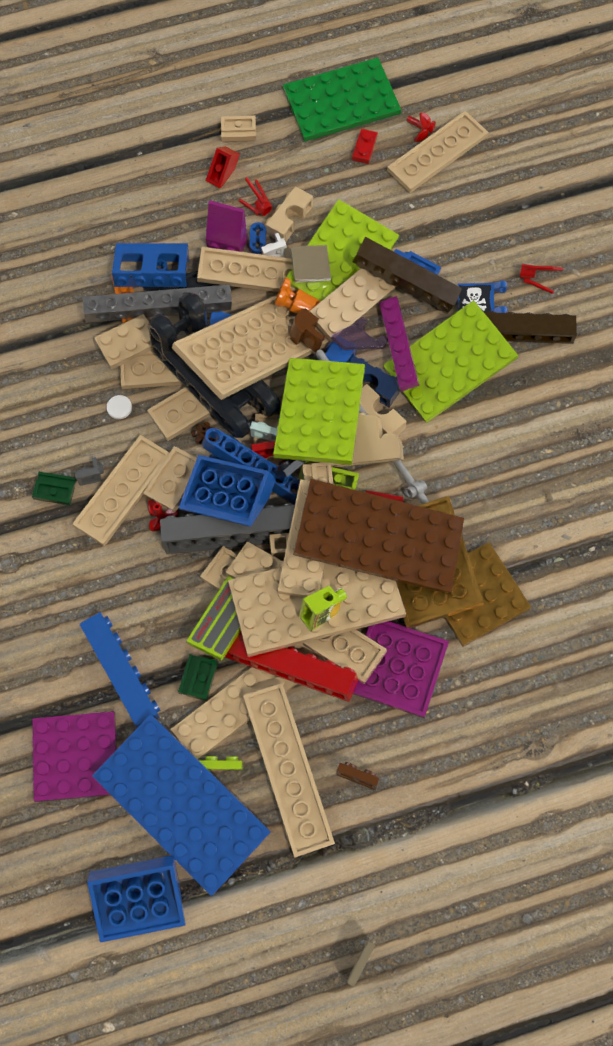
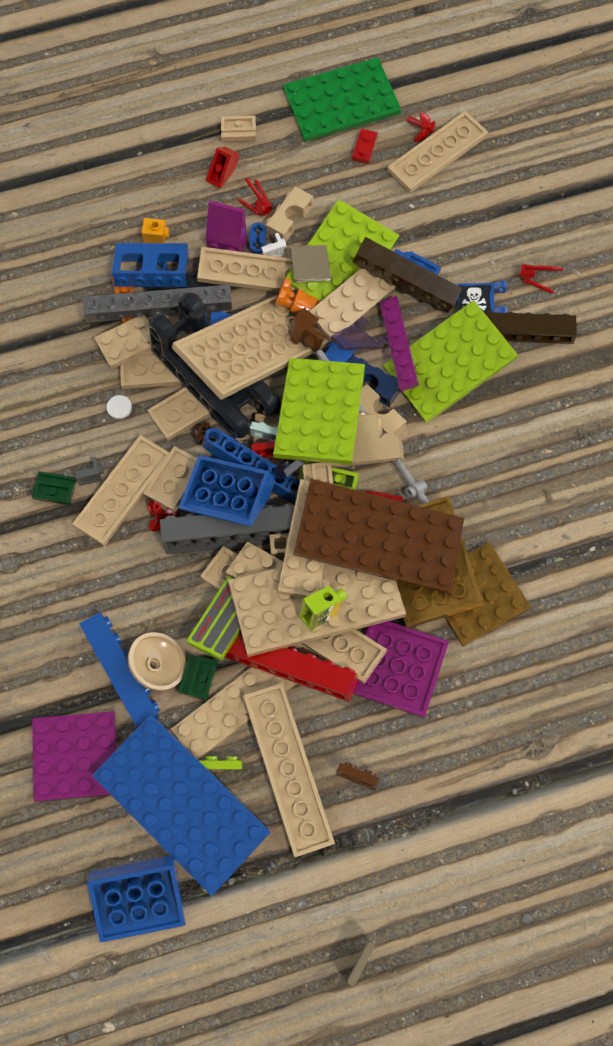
(155, 231): none -> light orange brick
(163, 654): none -> tan dish

